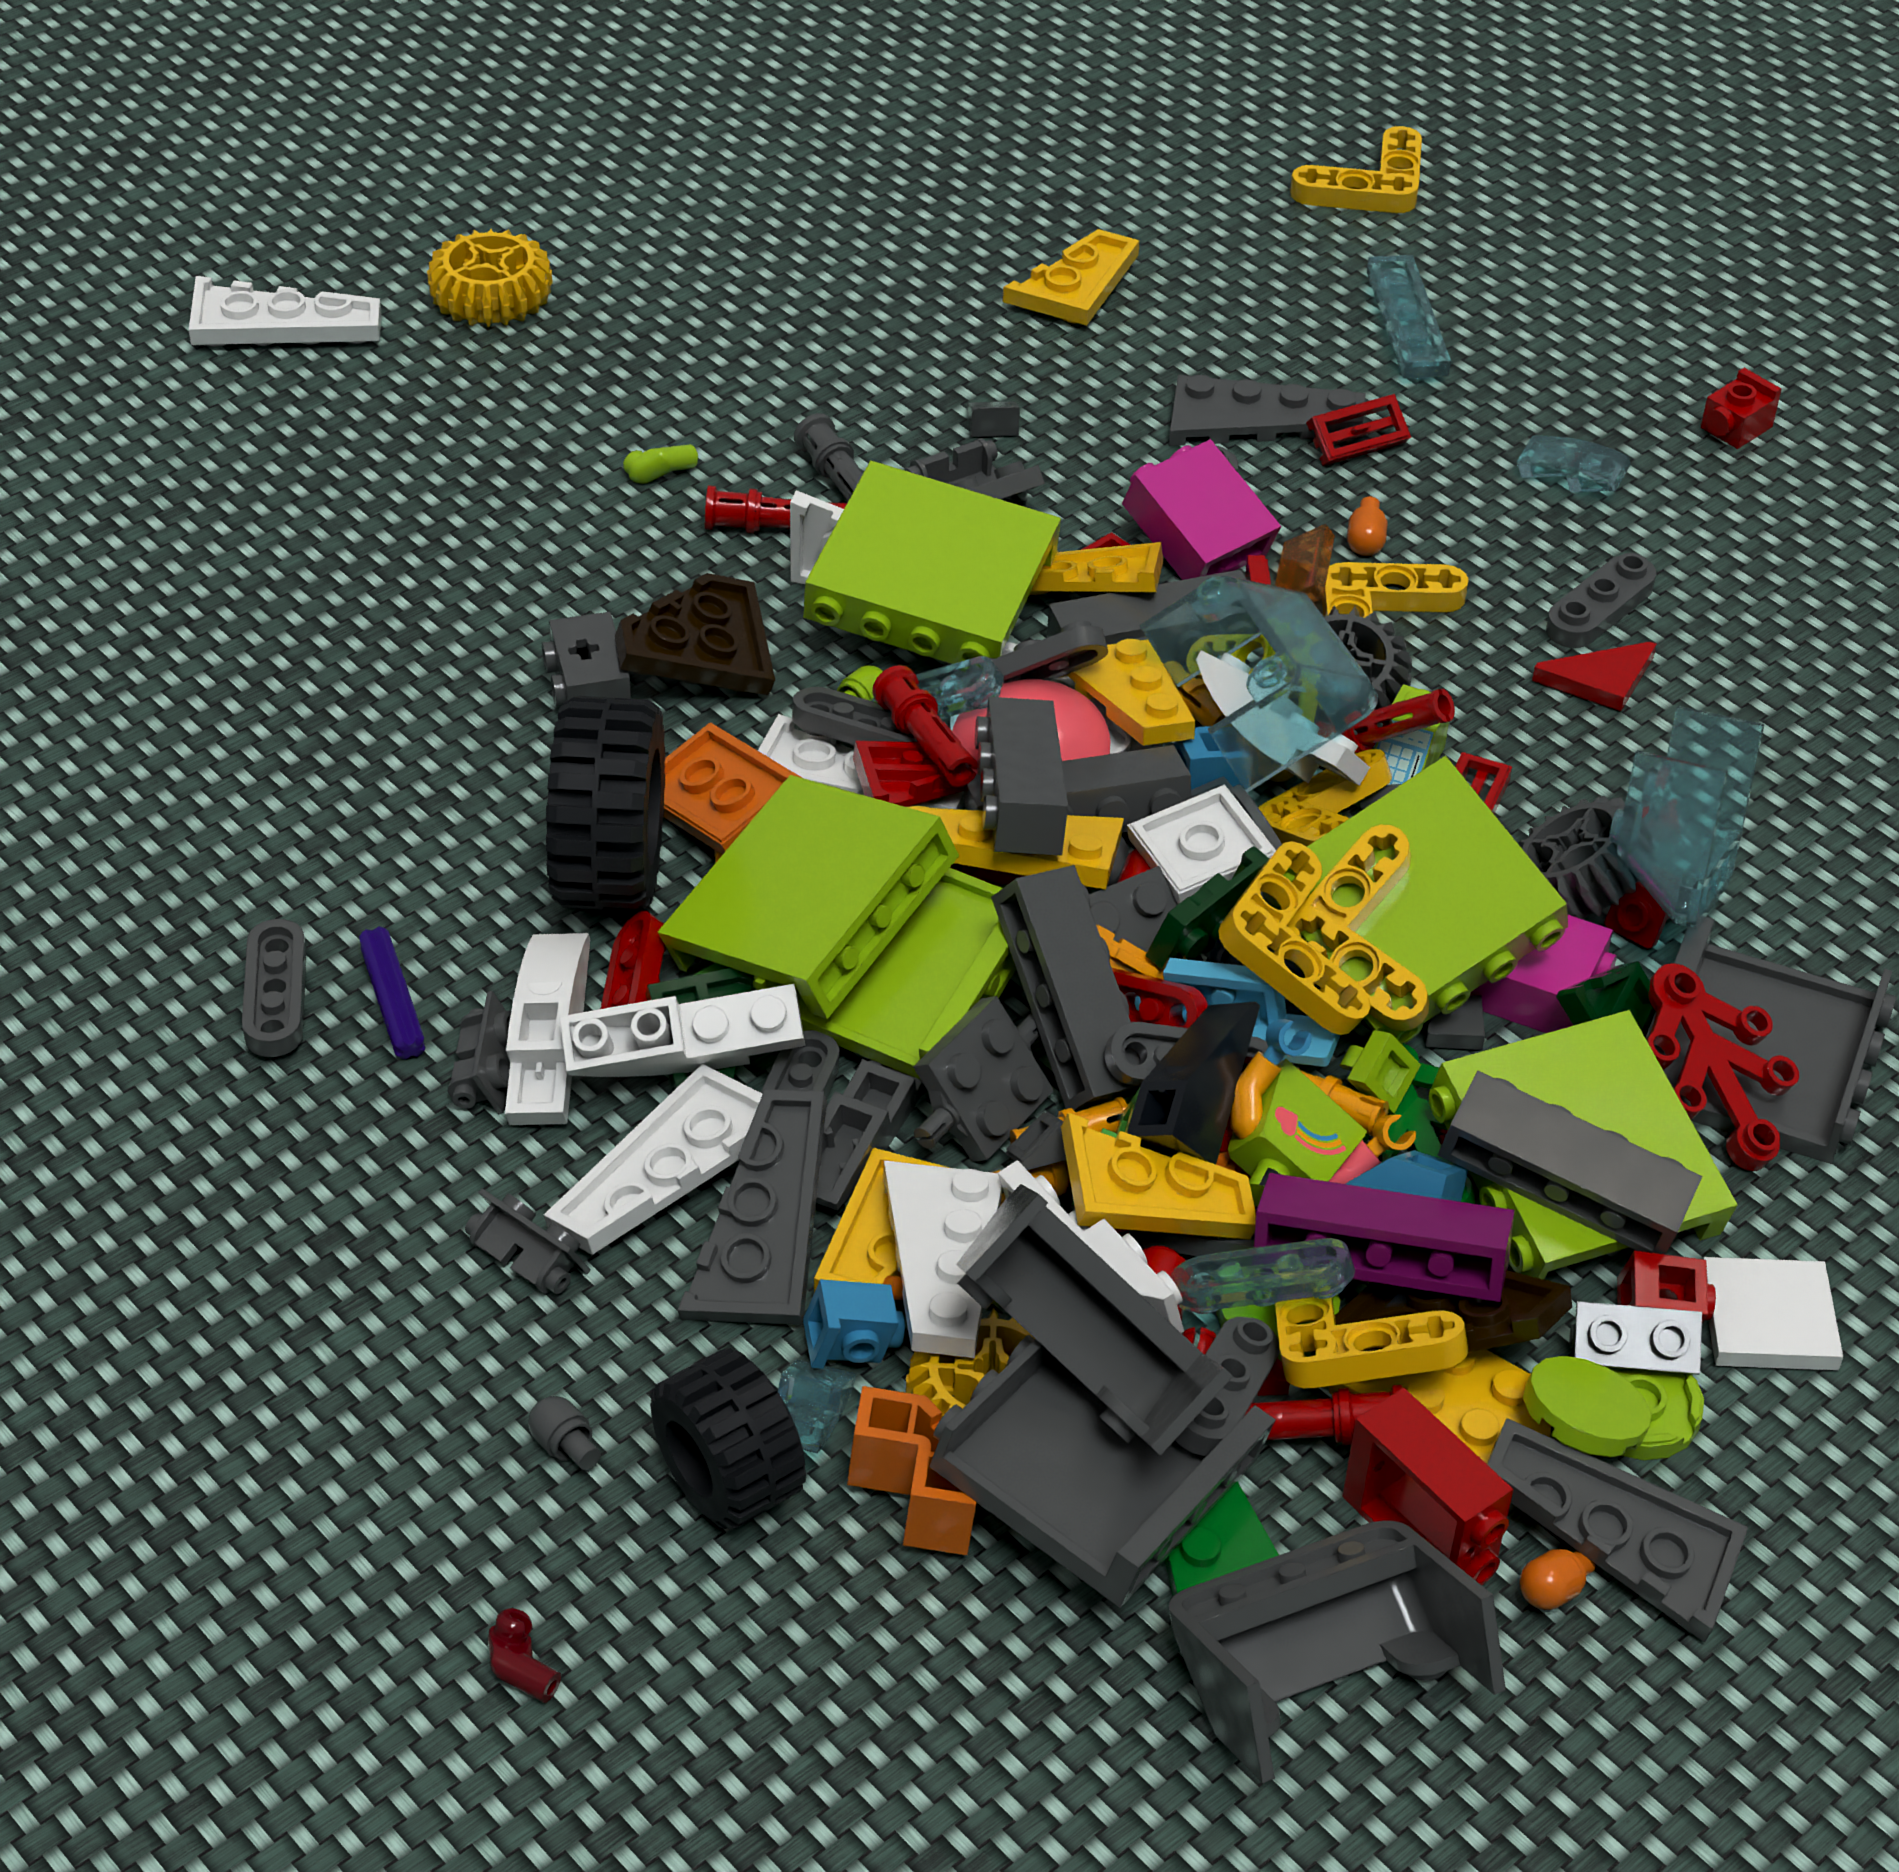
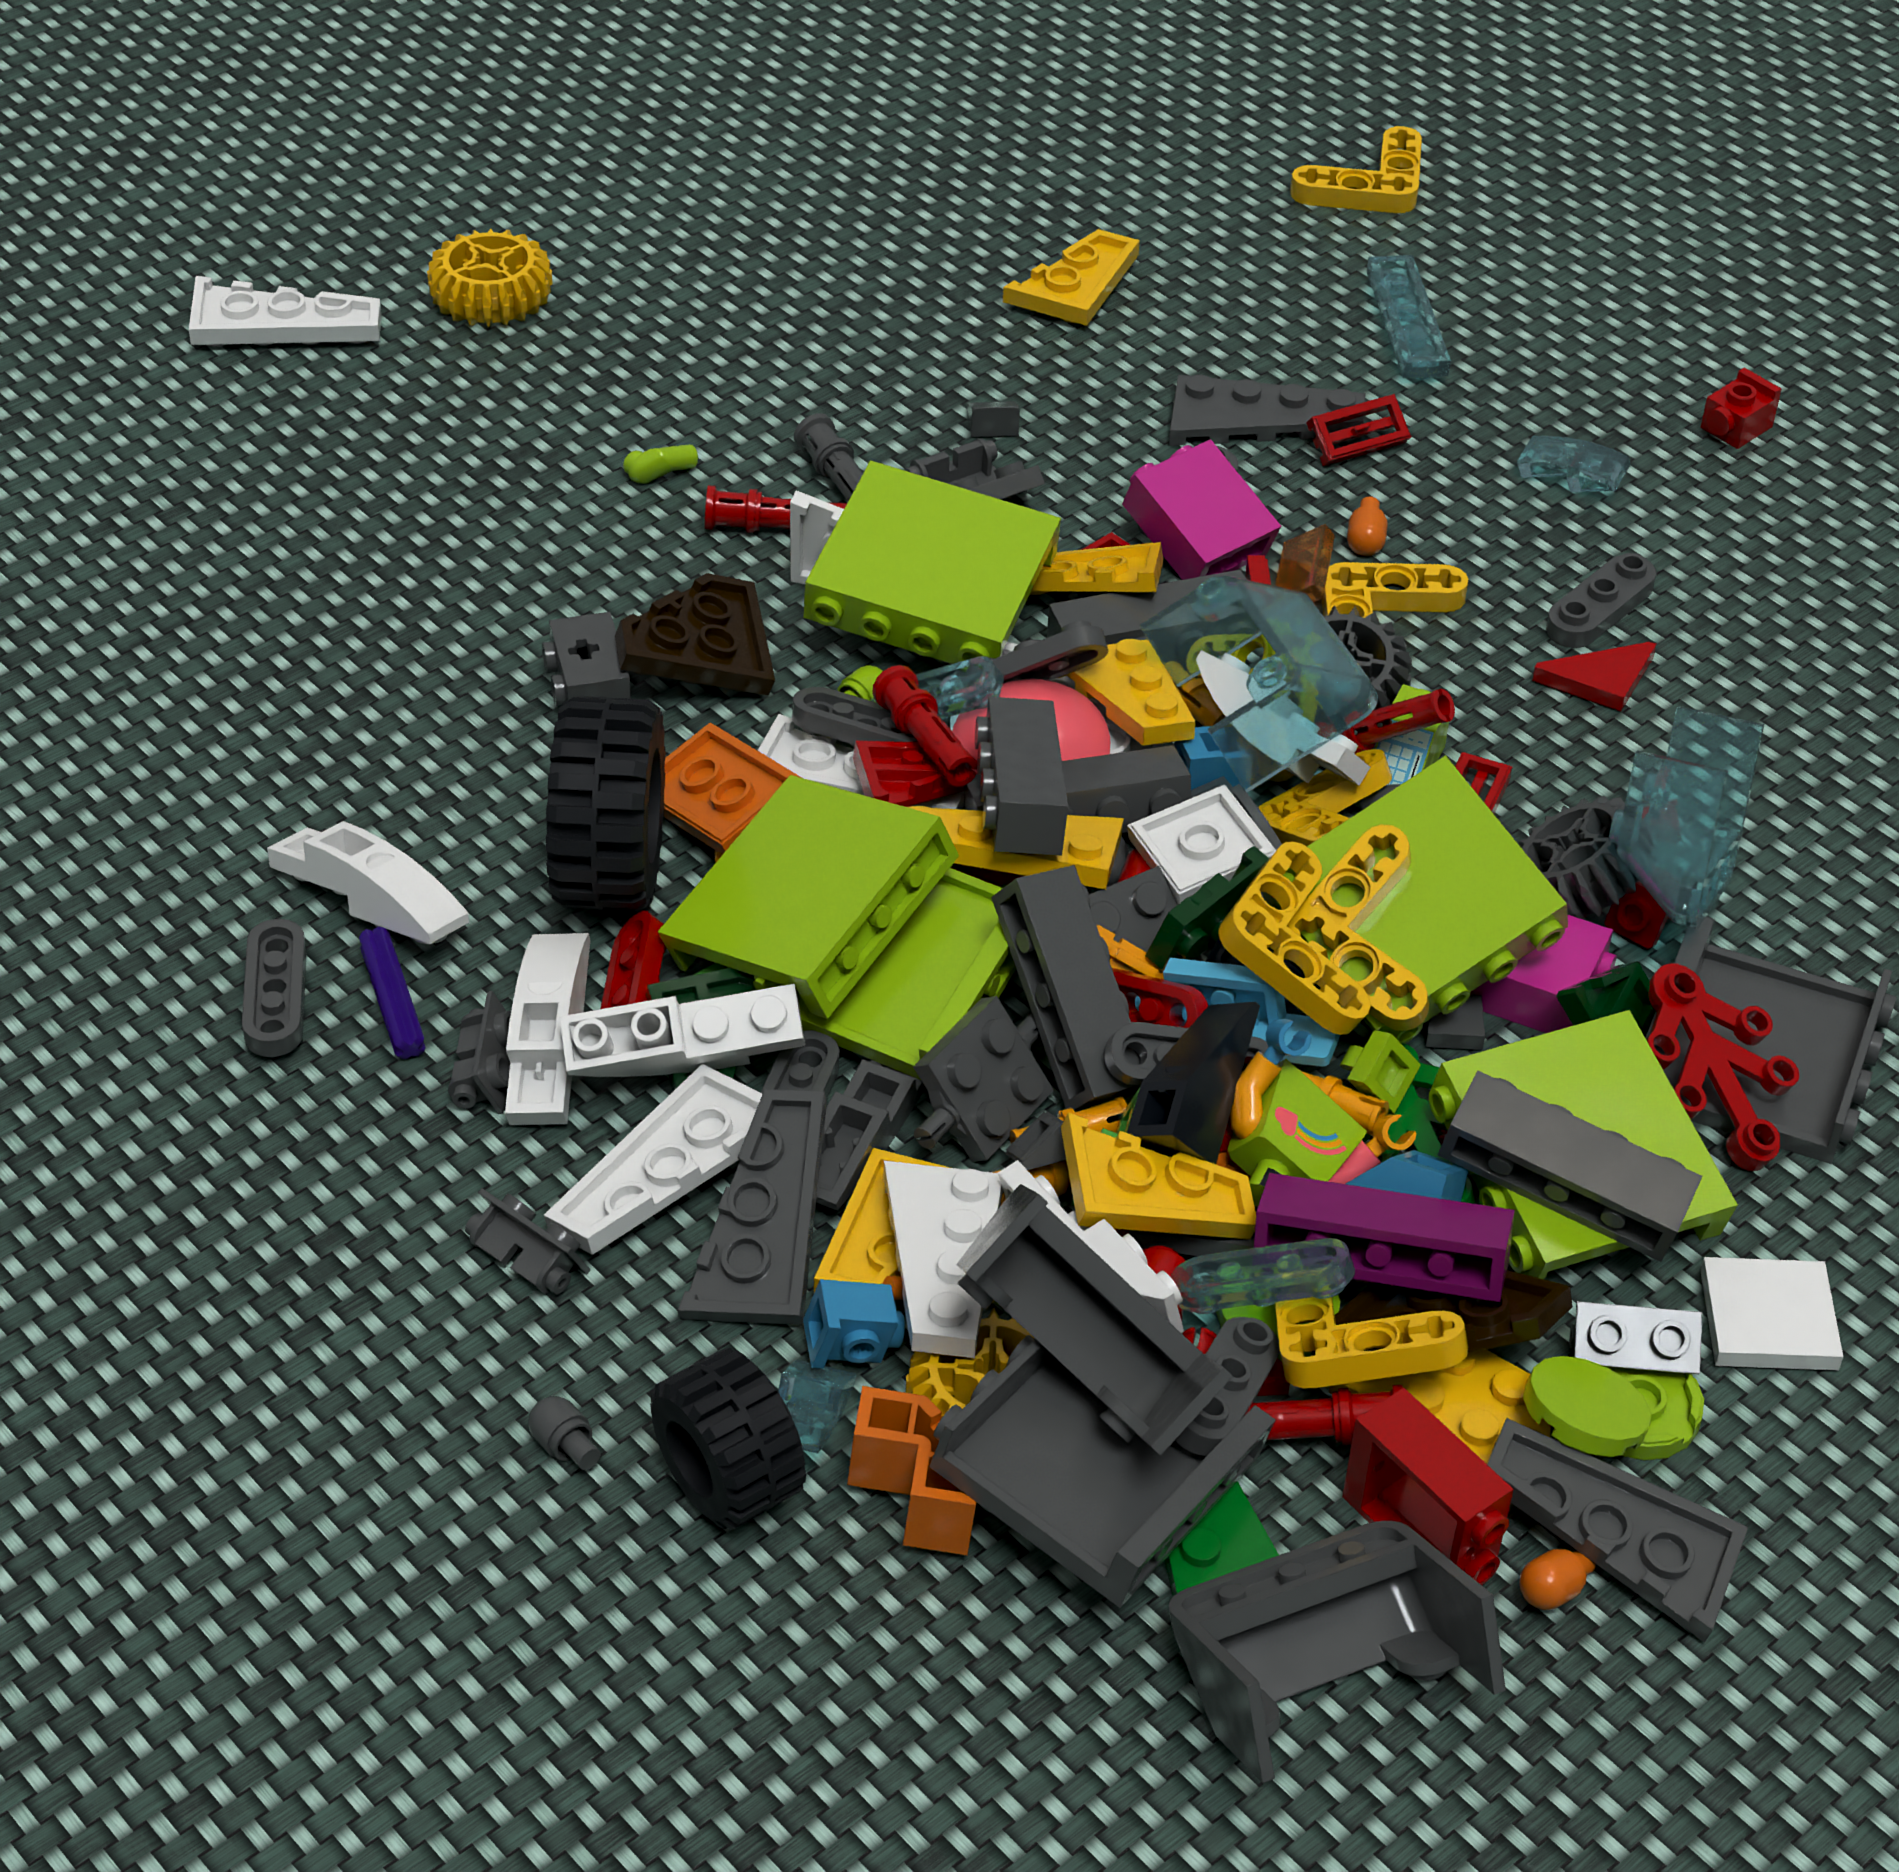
(376, 877): none -> white slope
(513, 1660): dark red arm -> none
(1666, 1283): red brick -> none

